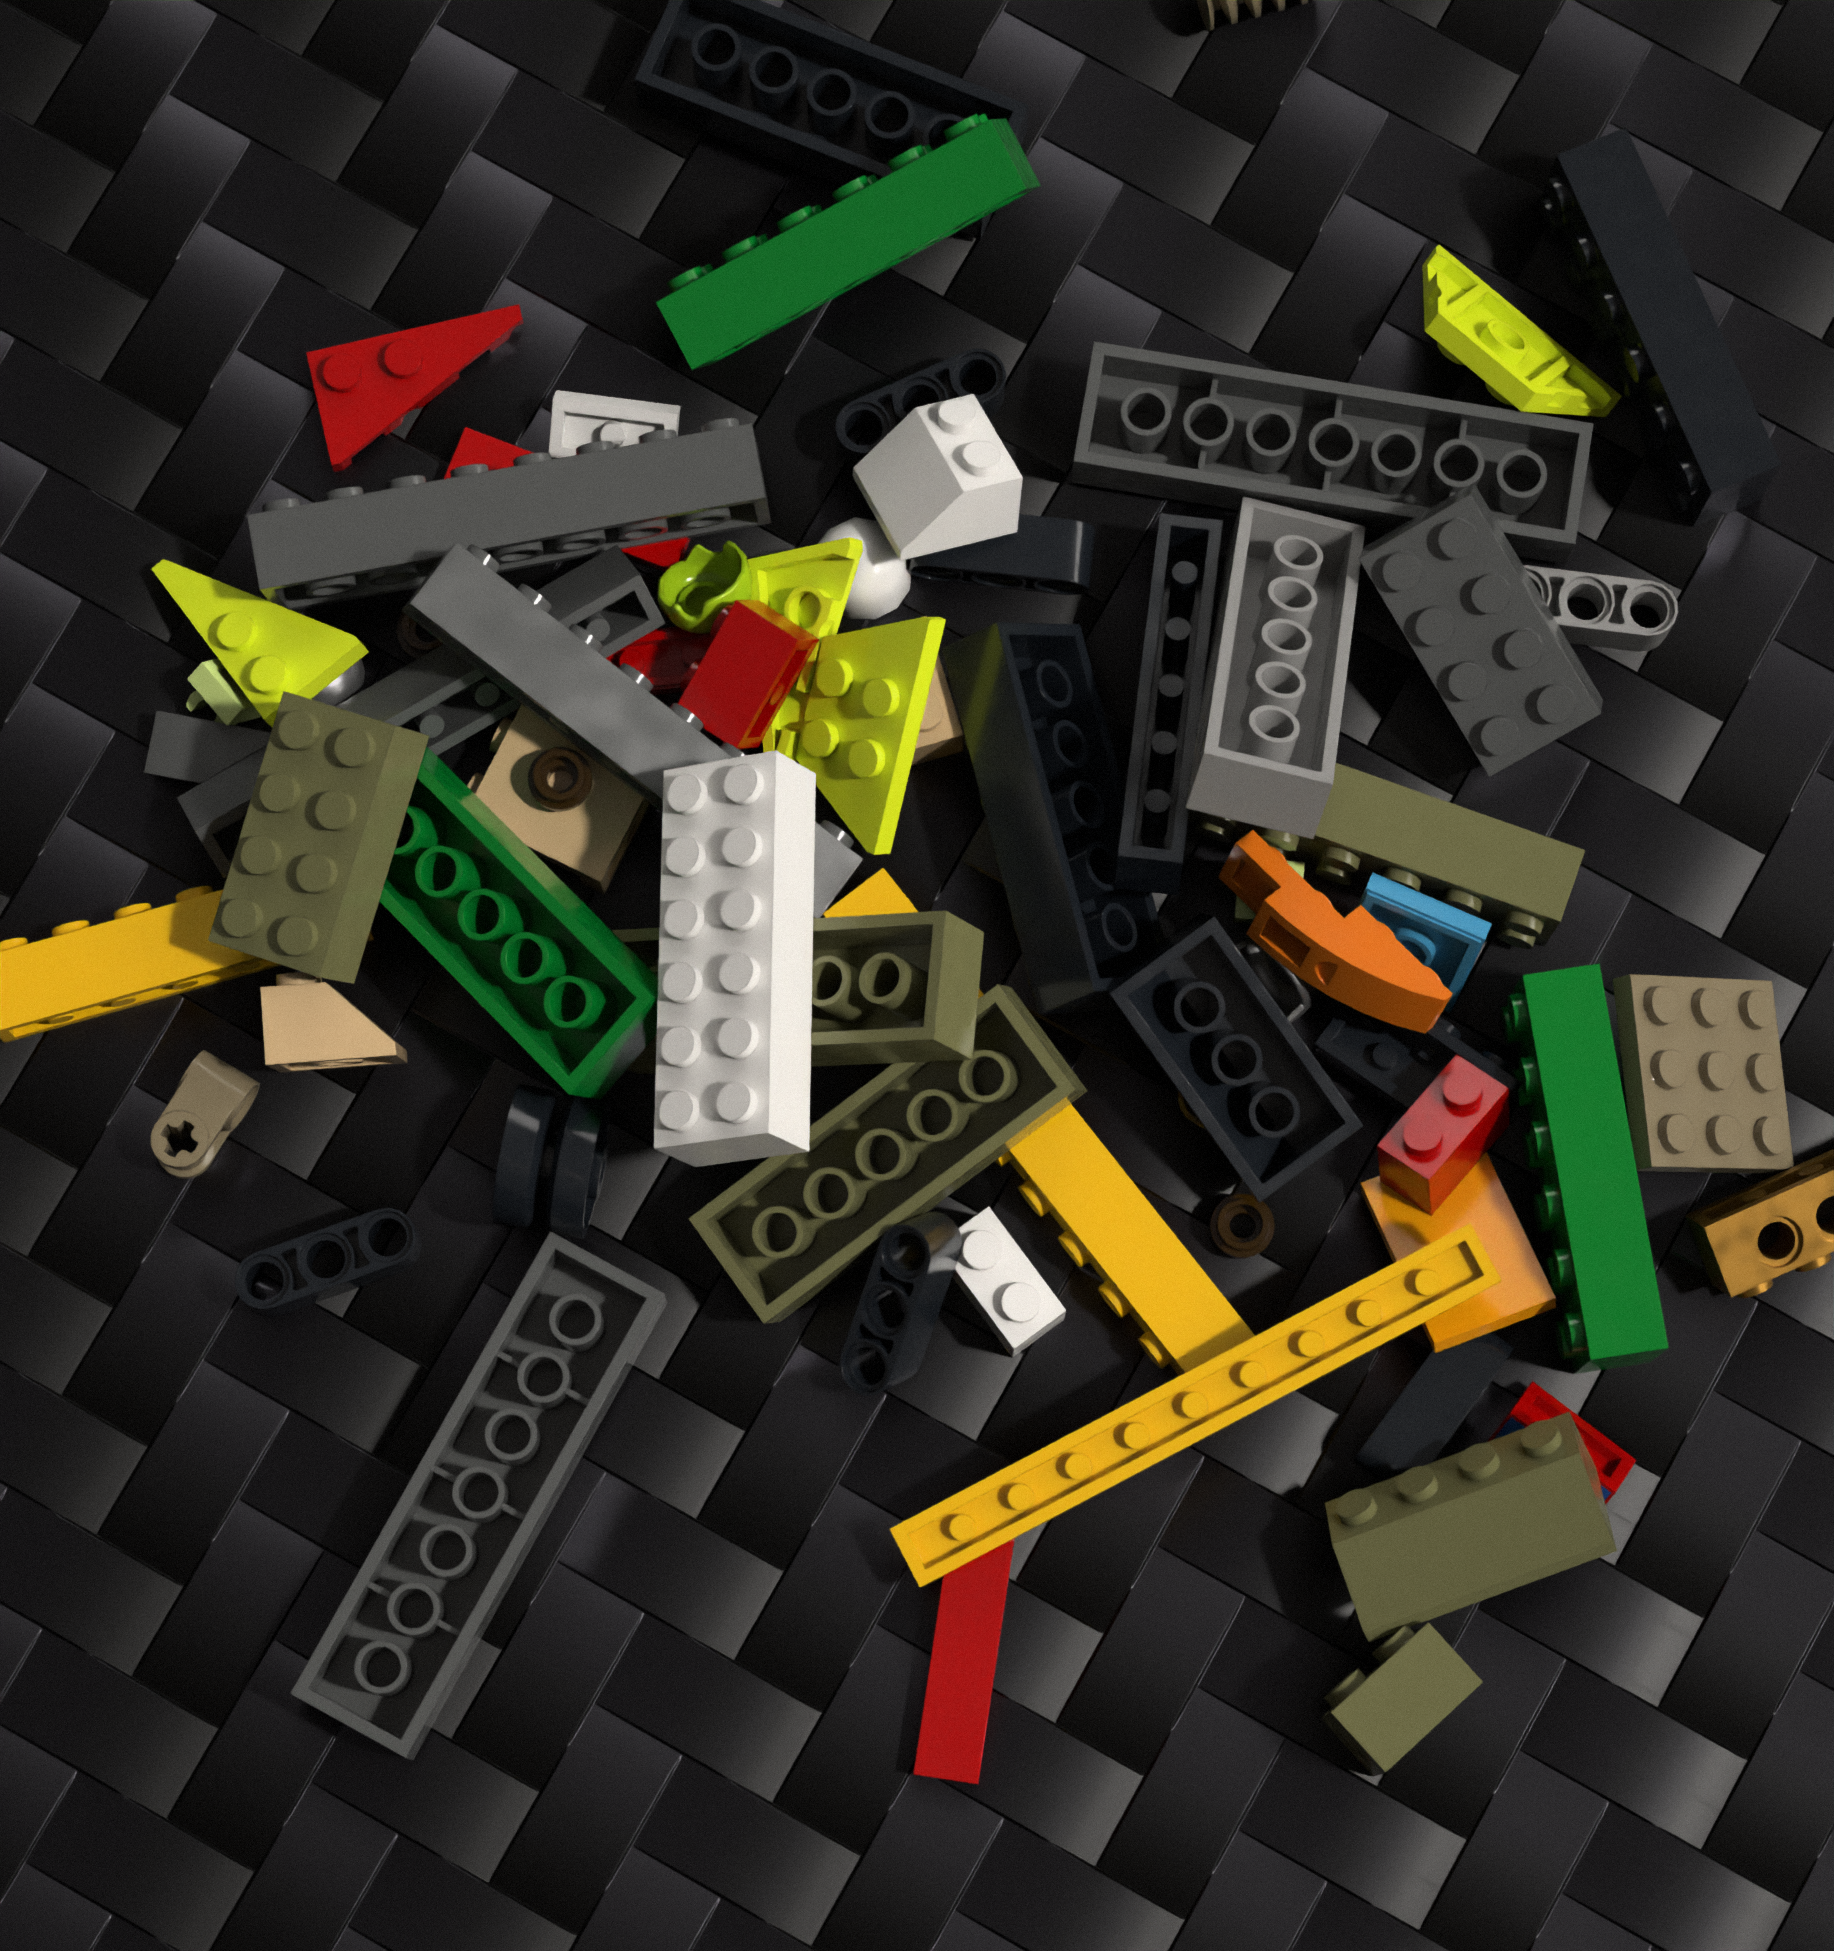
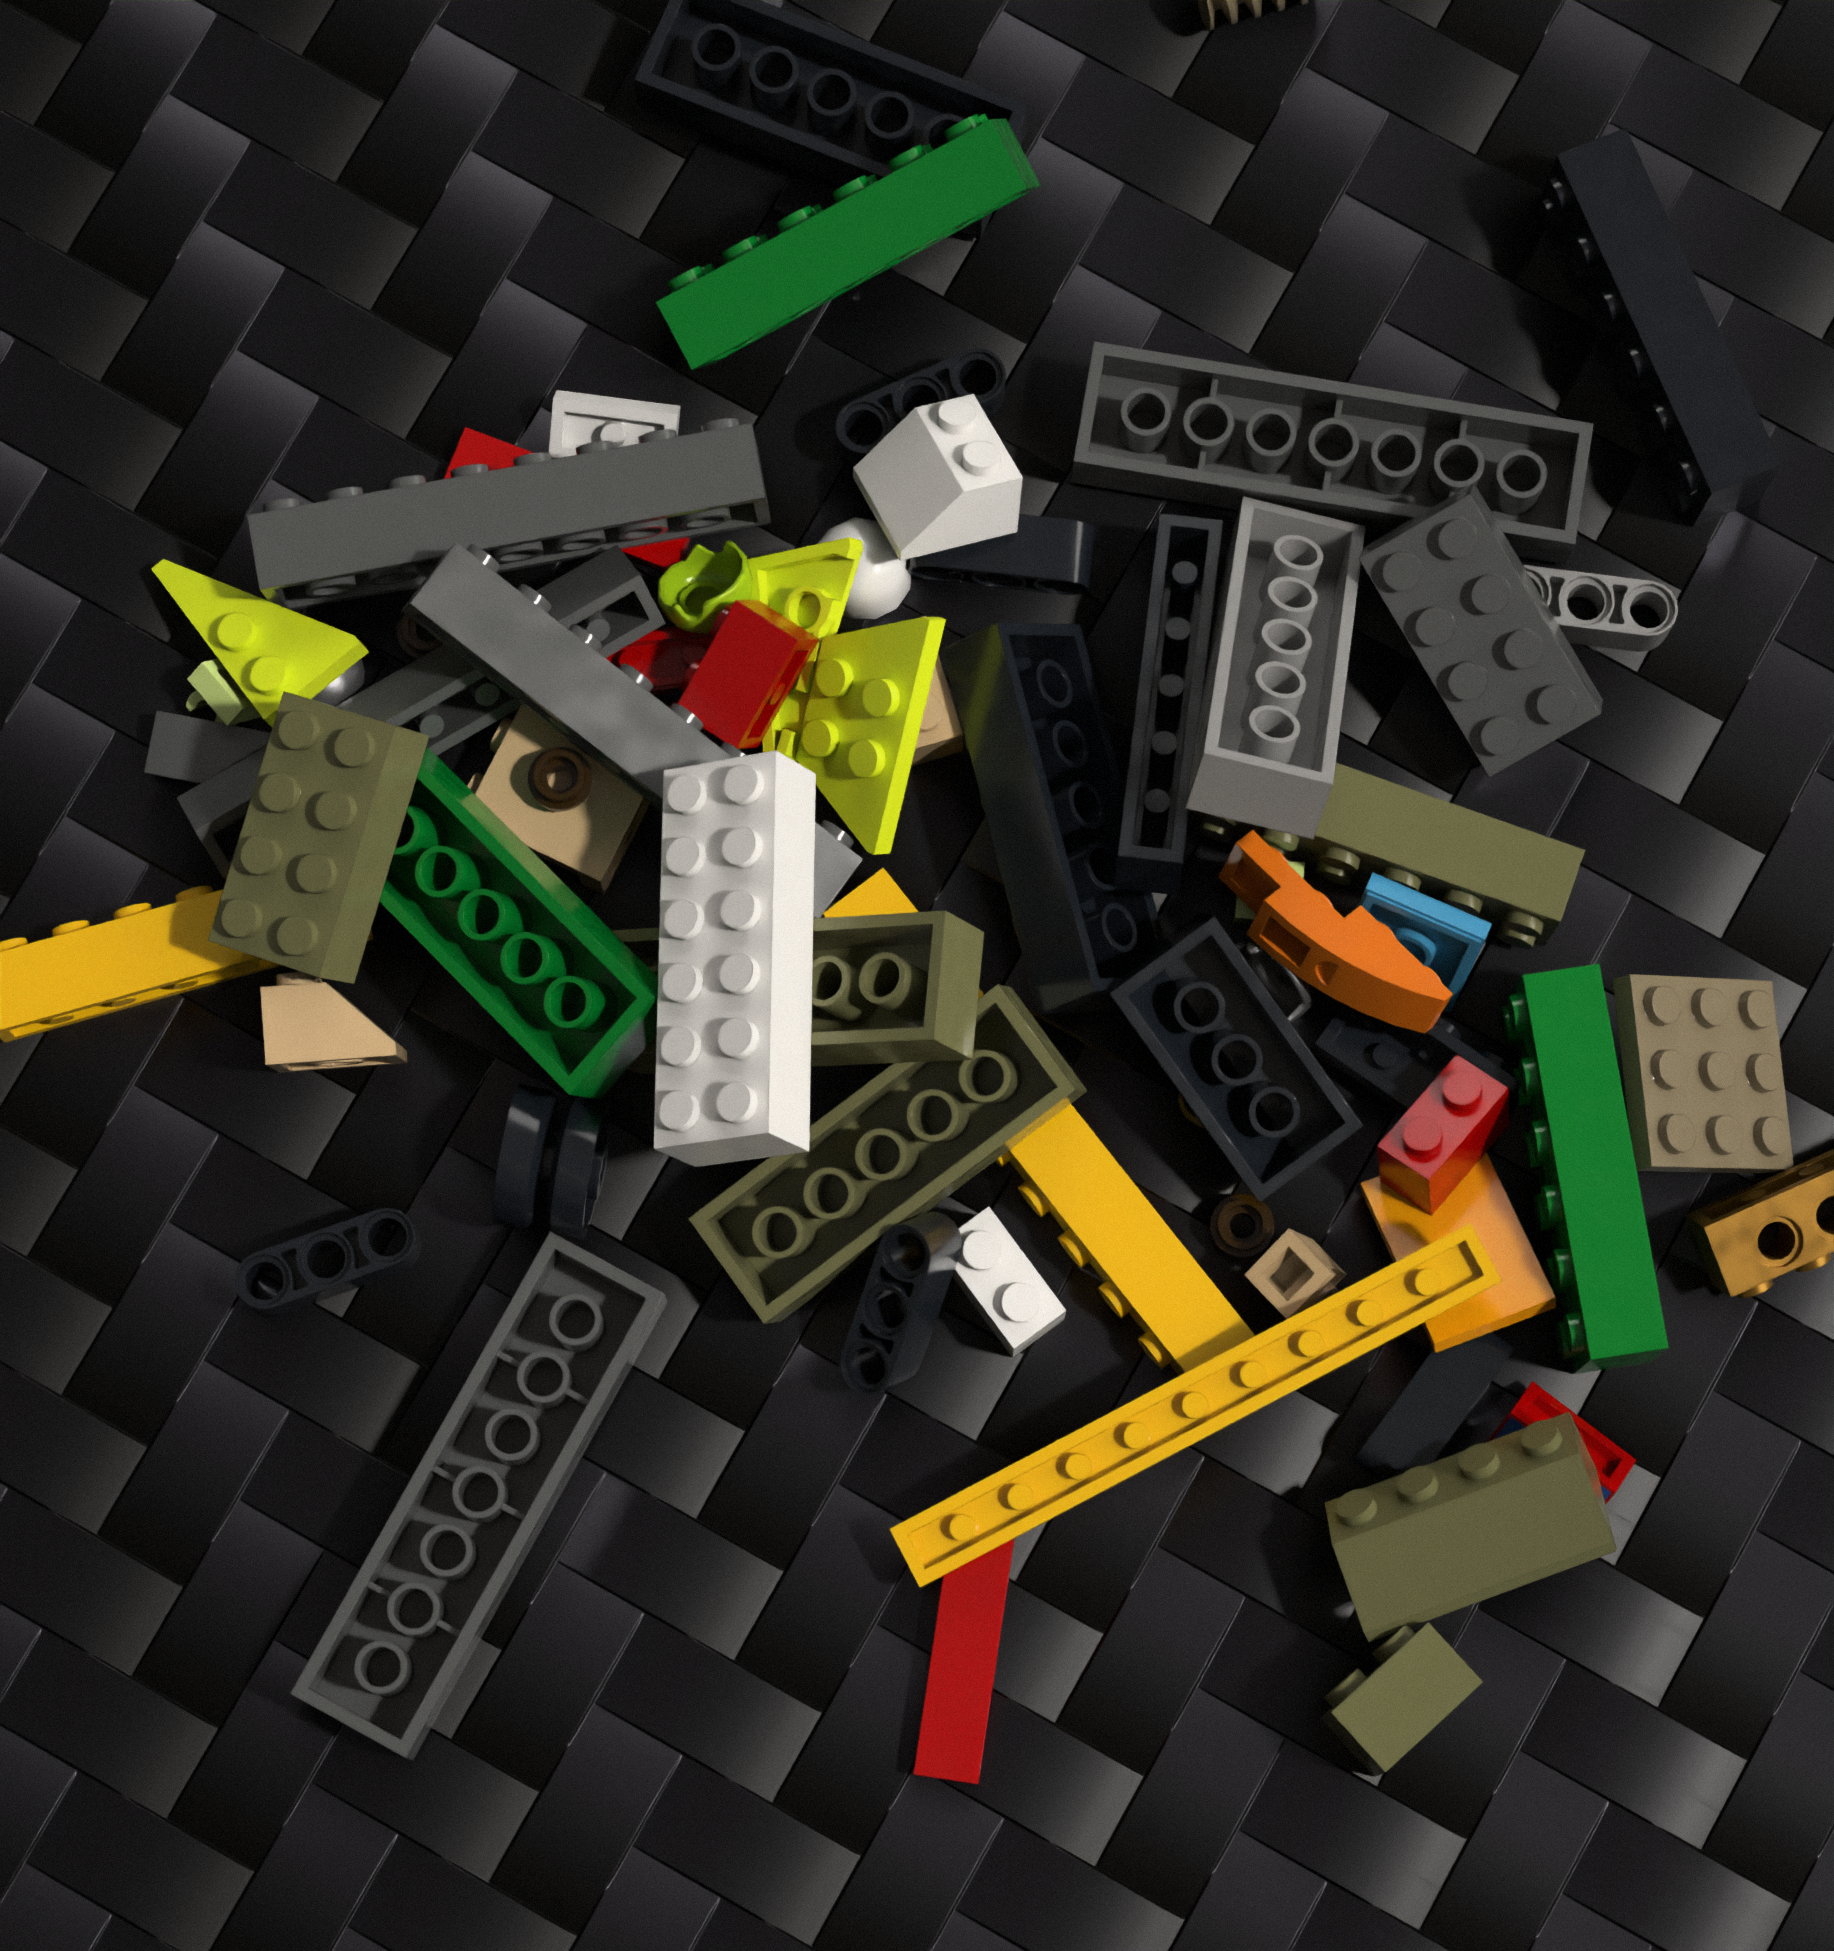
(209, 1106): dark tan piece -> none
(378, 380): red wing -> none
(1295, 1274): none -> tan brick
(1504, 346): neon yellow wing -> none

